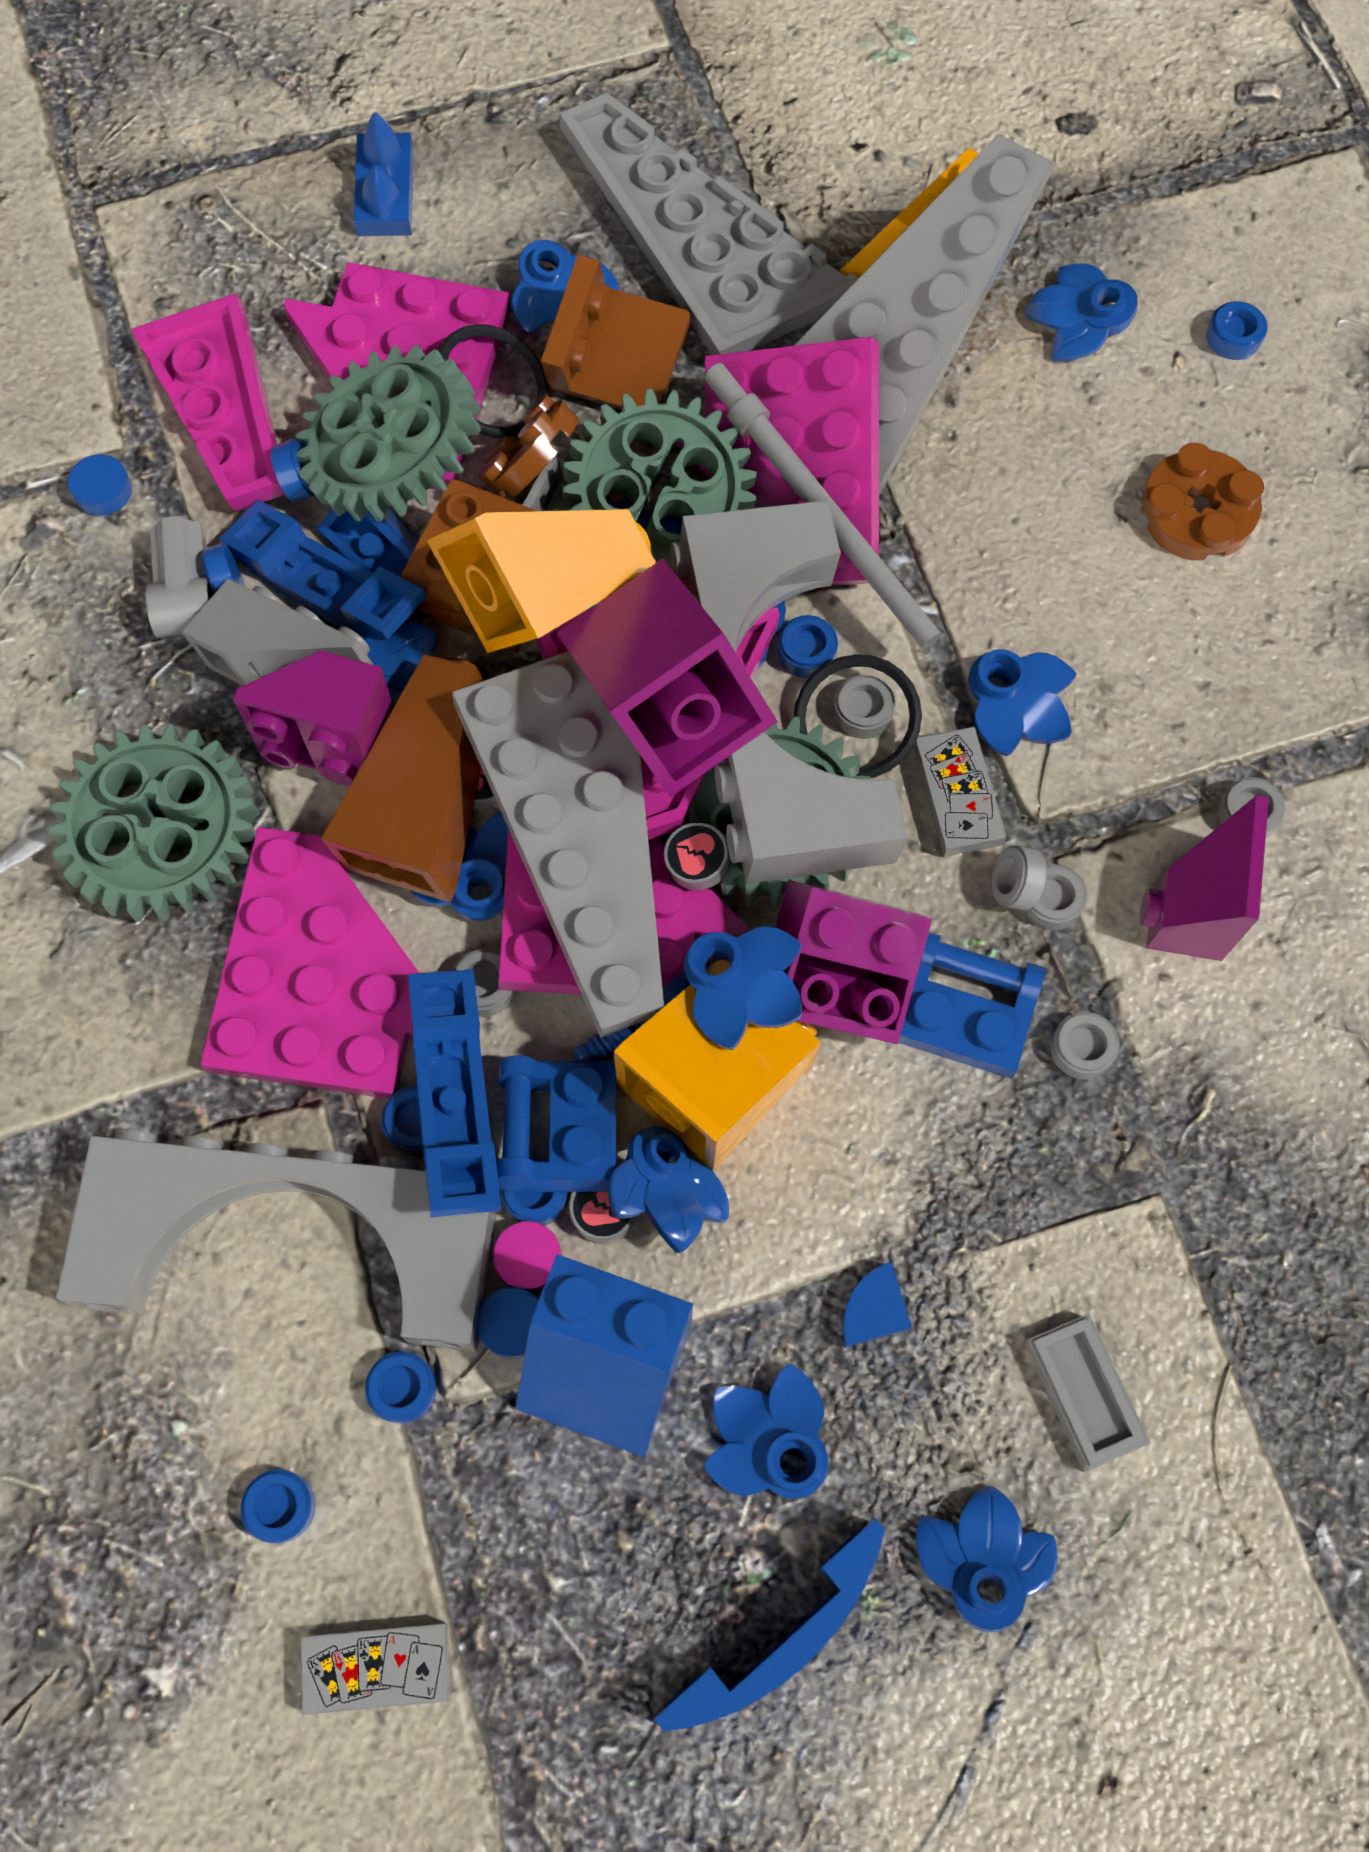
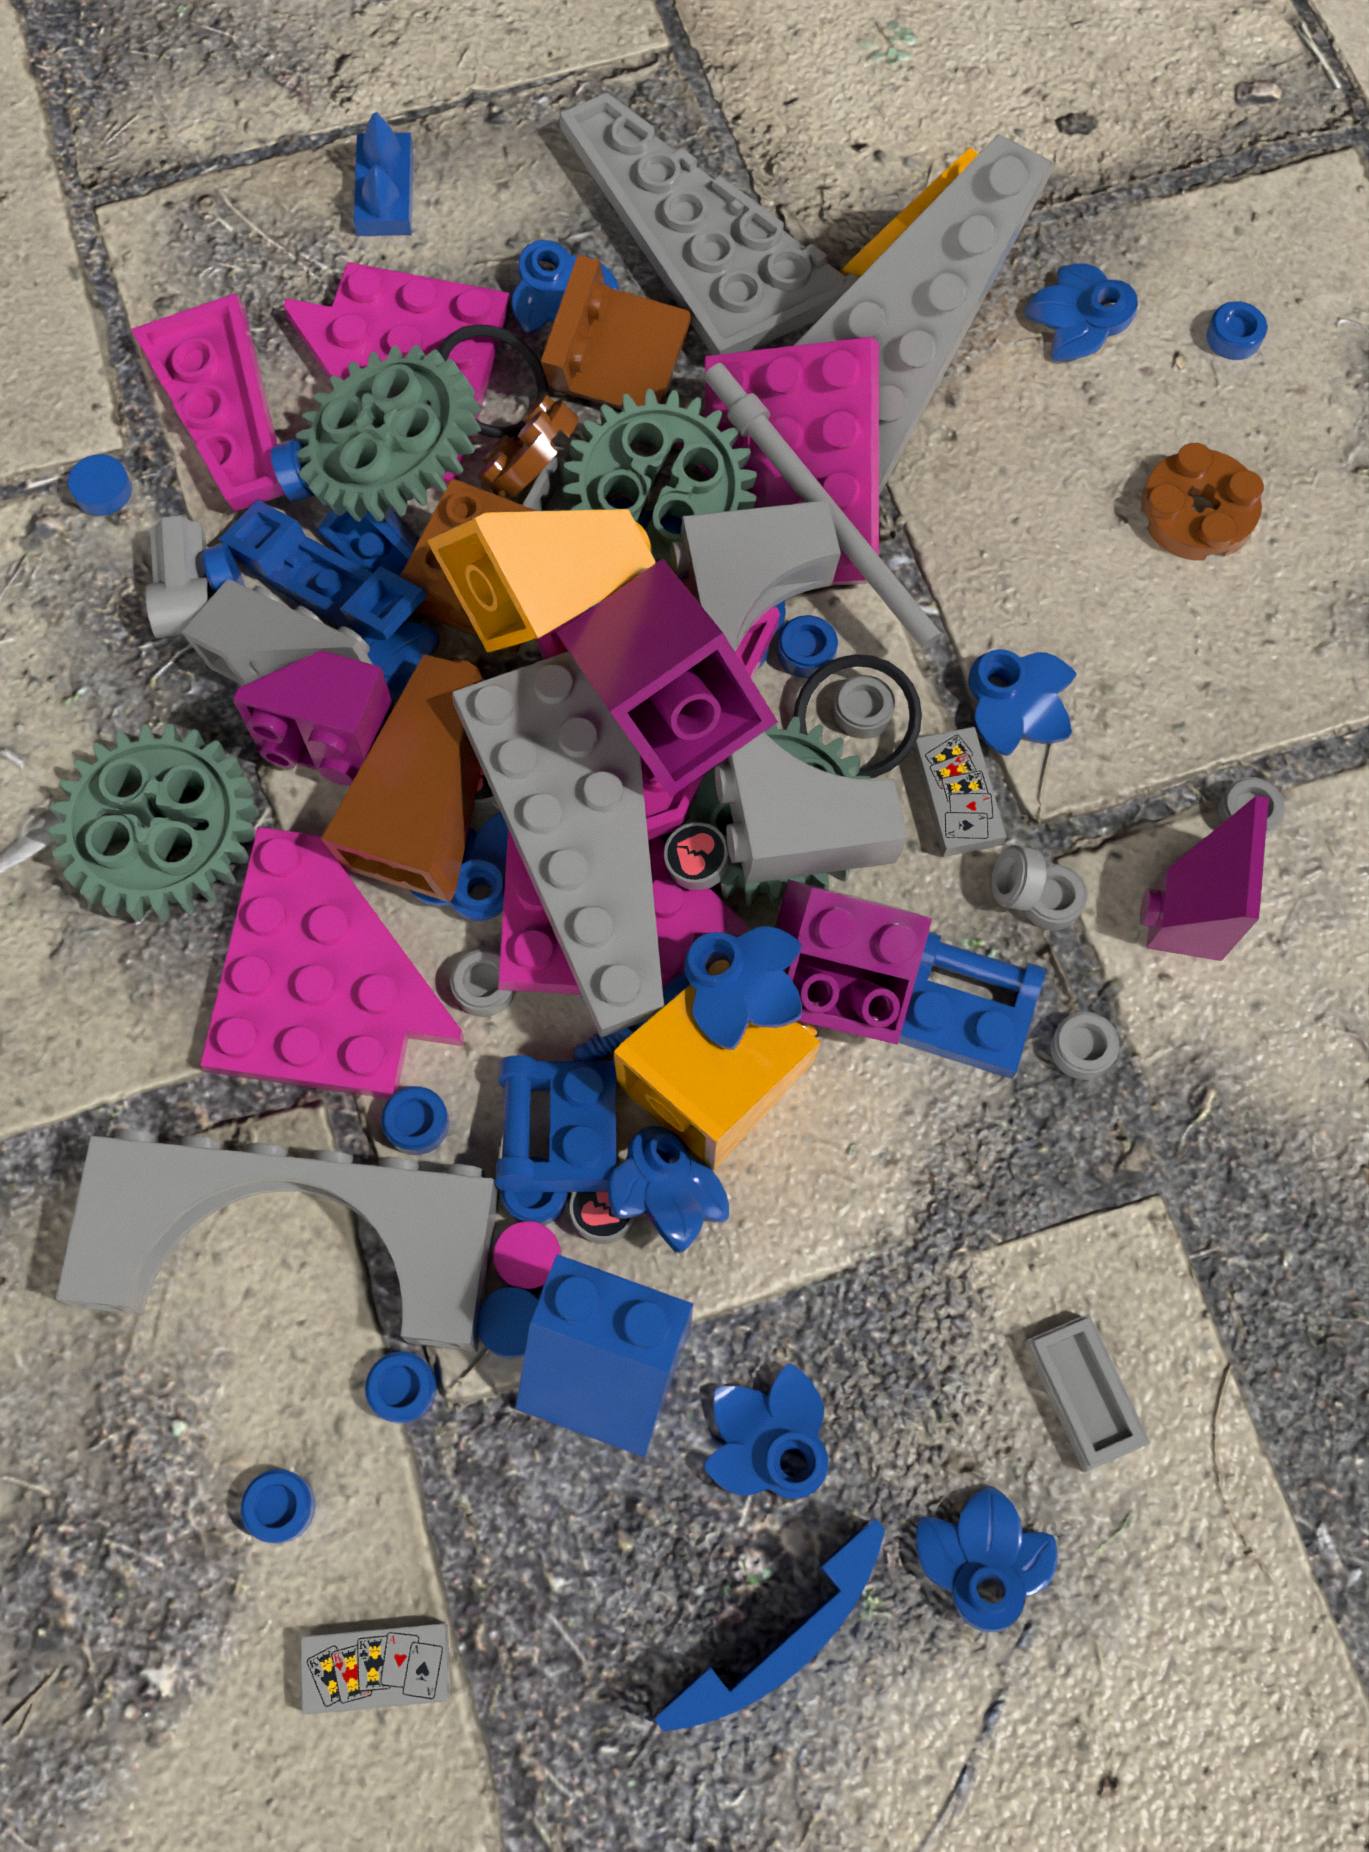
(452, 1094): blue slope -> none
(875, 1308): blue tile -> none

